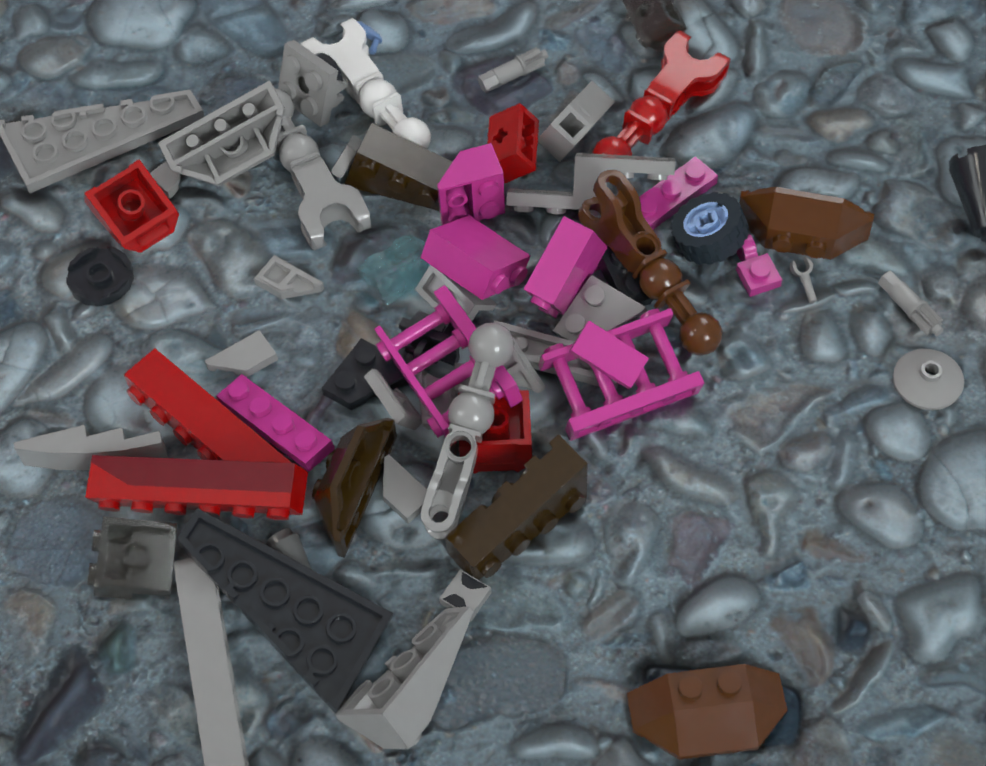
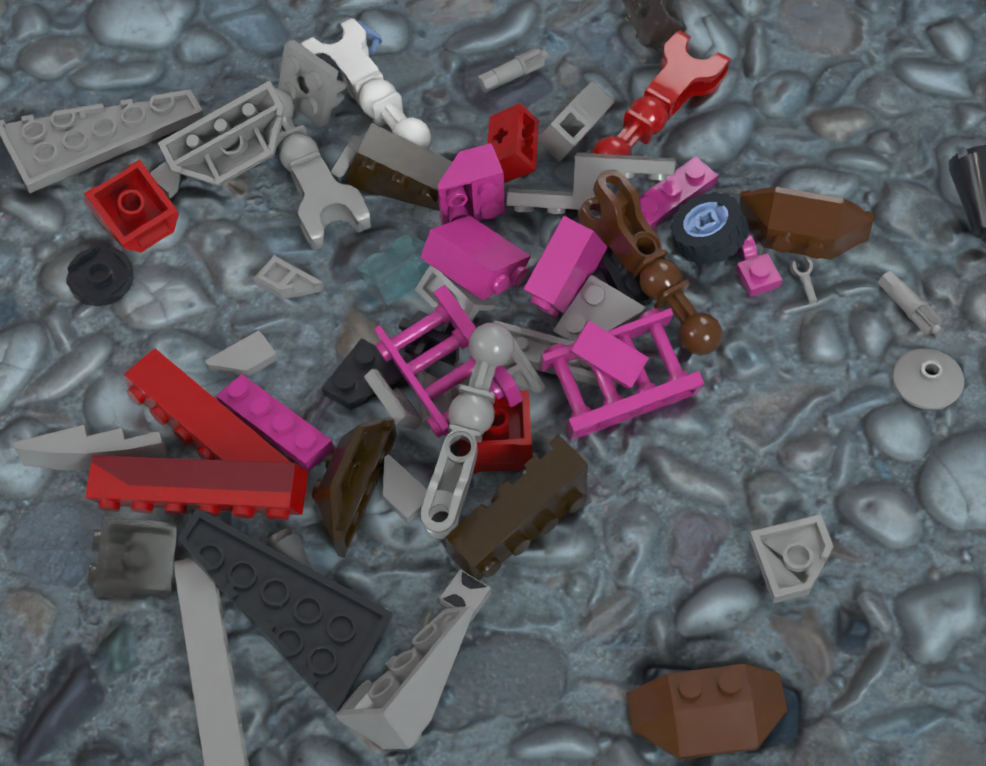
(792, 556): none -> light grey plate

